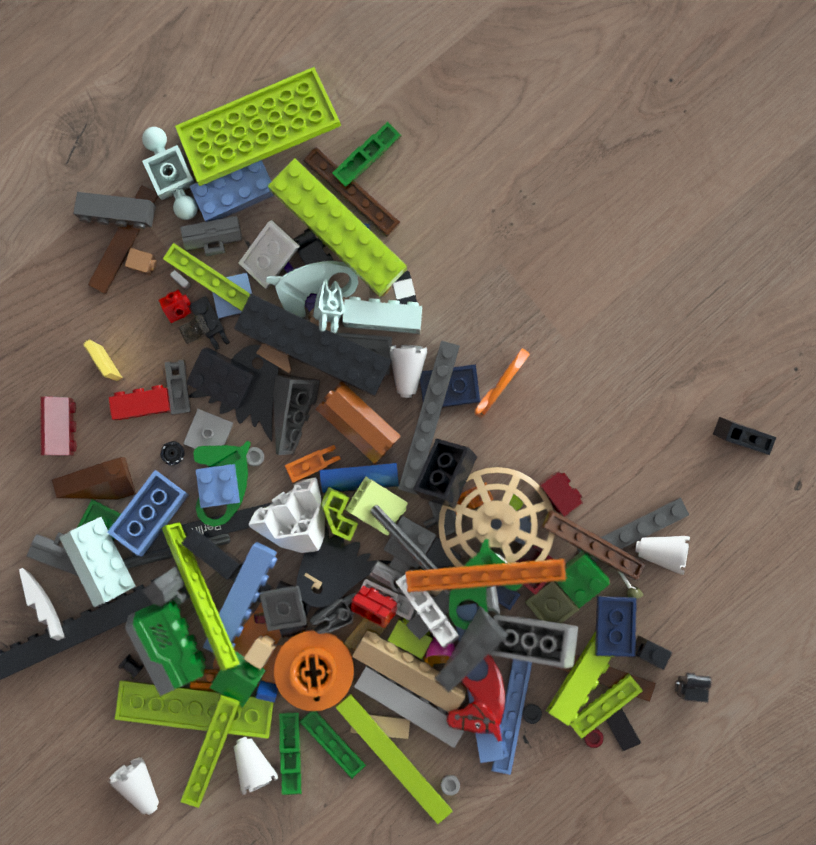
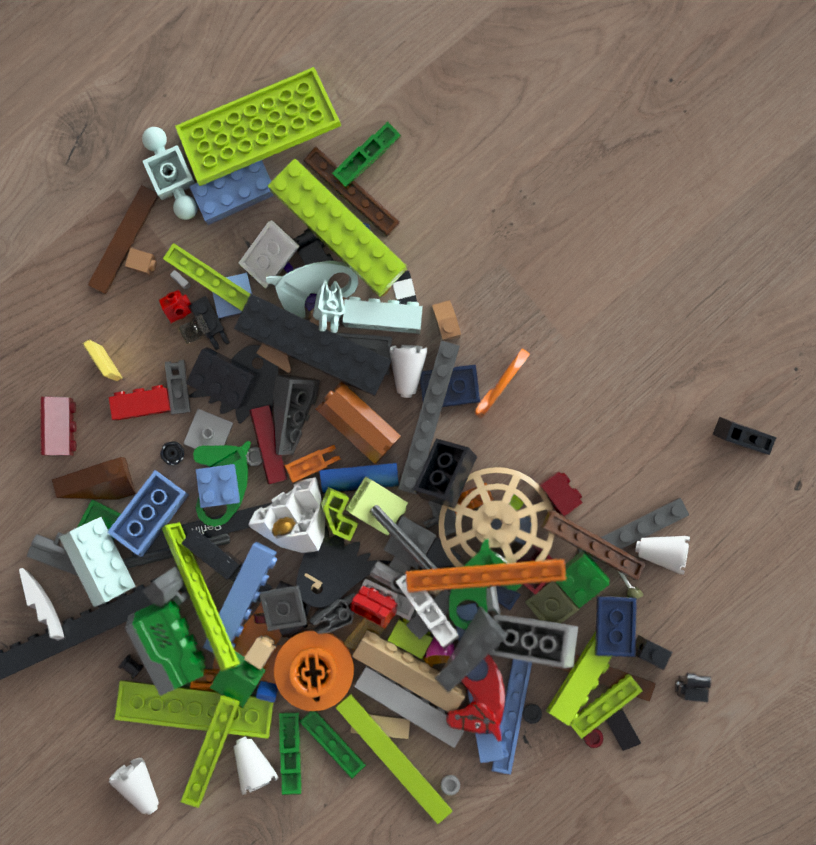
(114, 209): dark grey brick -> none
(211, 232): dark grey piece -> none
(266, 442): none -> dark red tile
(283, 526): none -> pearl gold piece
(446, 321): none -> medium nougat slope

